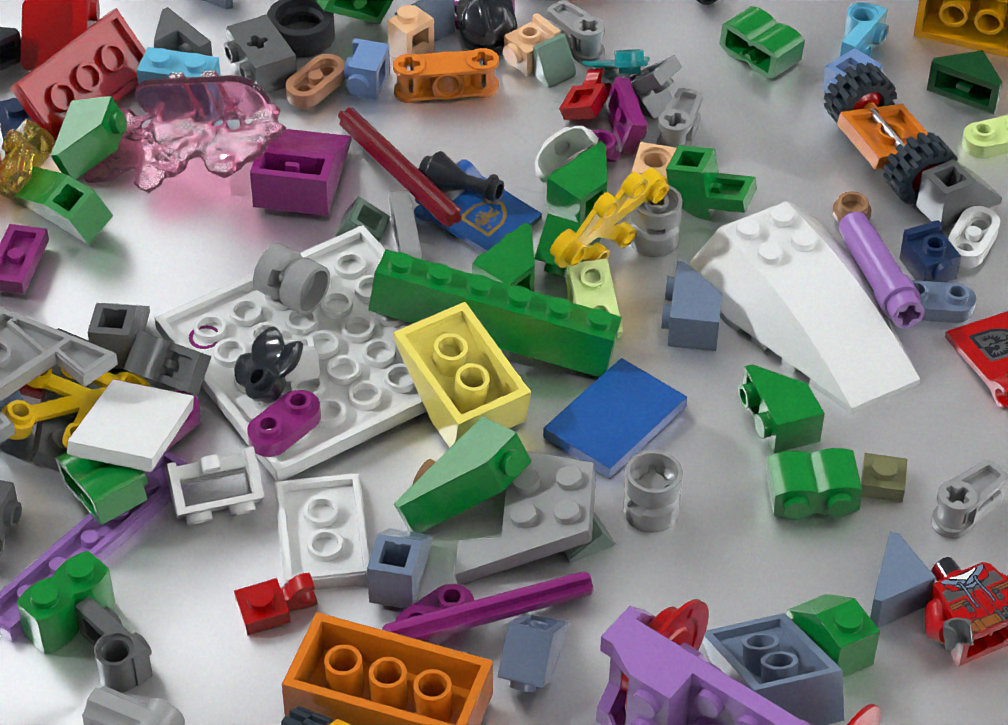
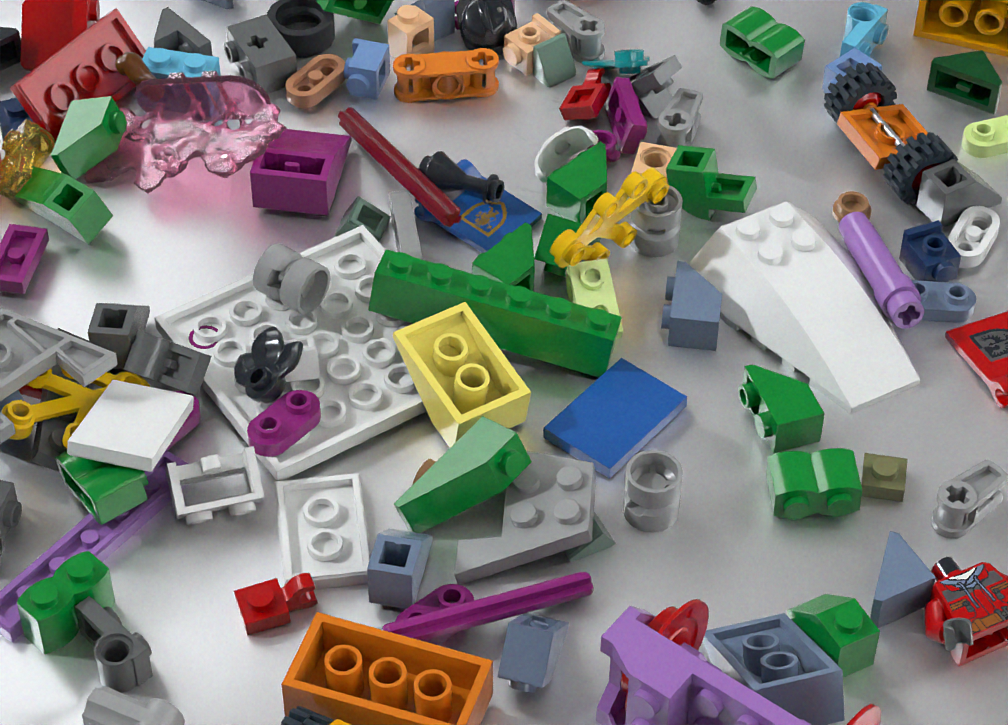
(133, 67): none -> reddish brown arm

